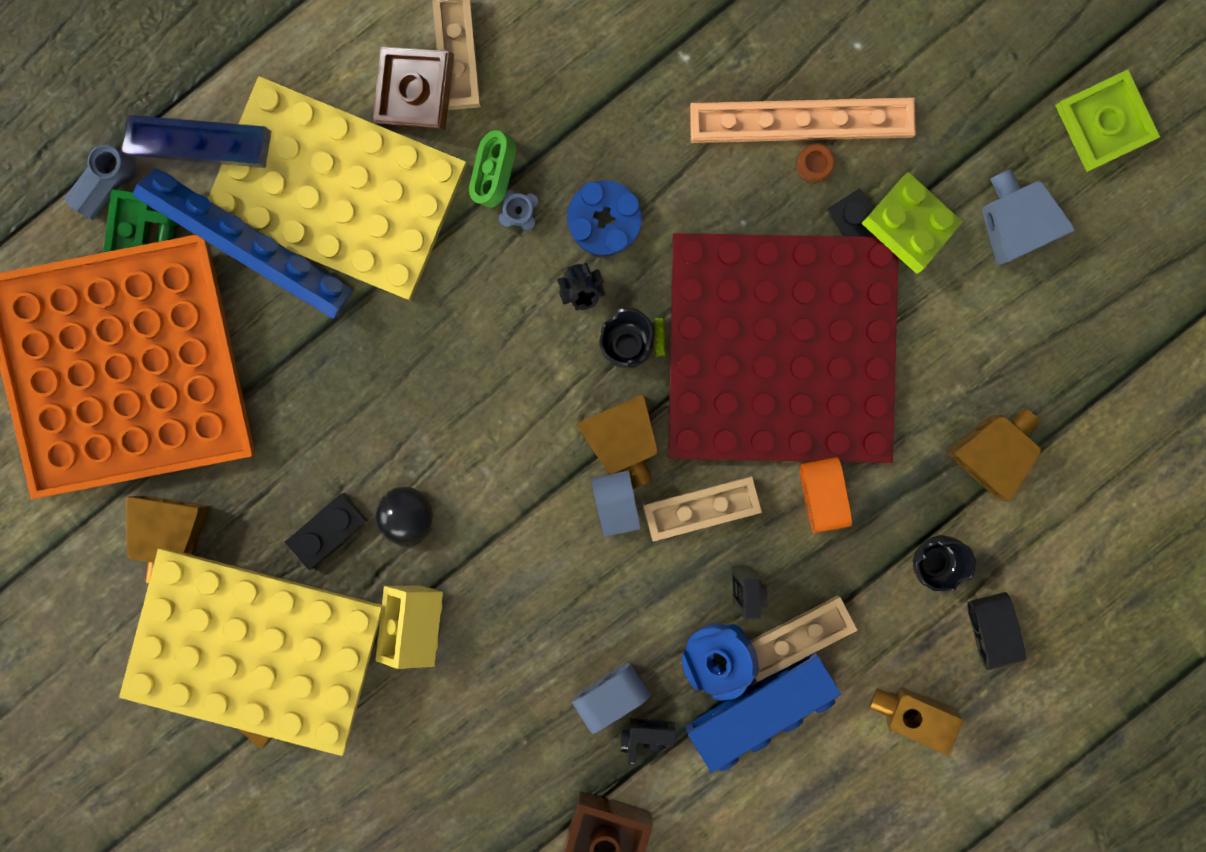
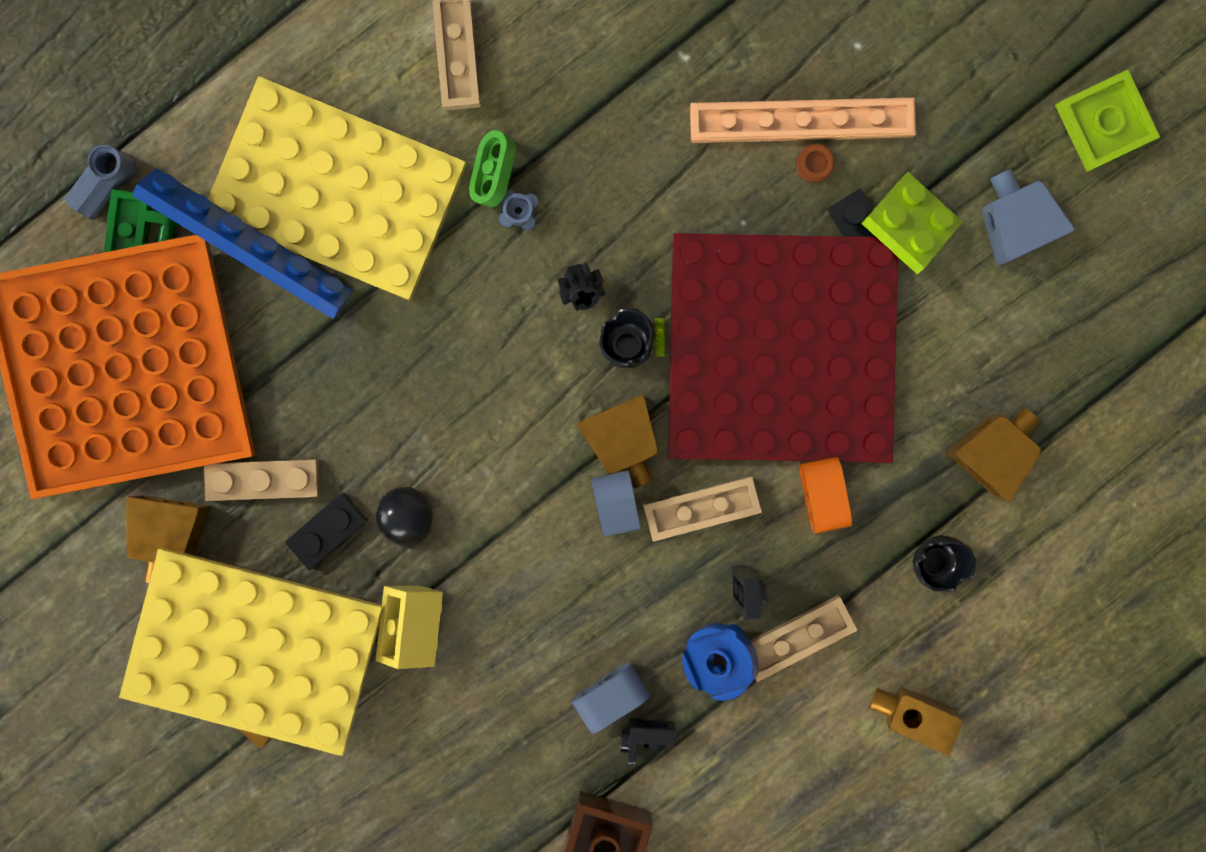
(197, 141): clear blue plate -> none
(262, 480): none -> tan plate
(413, 88): tile -> none
(622, 207): blue plate -> none
(762, 712): blue brick -> none
(996, 630): black beam -> none

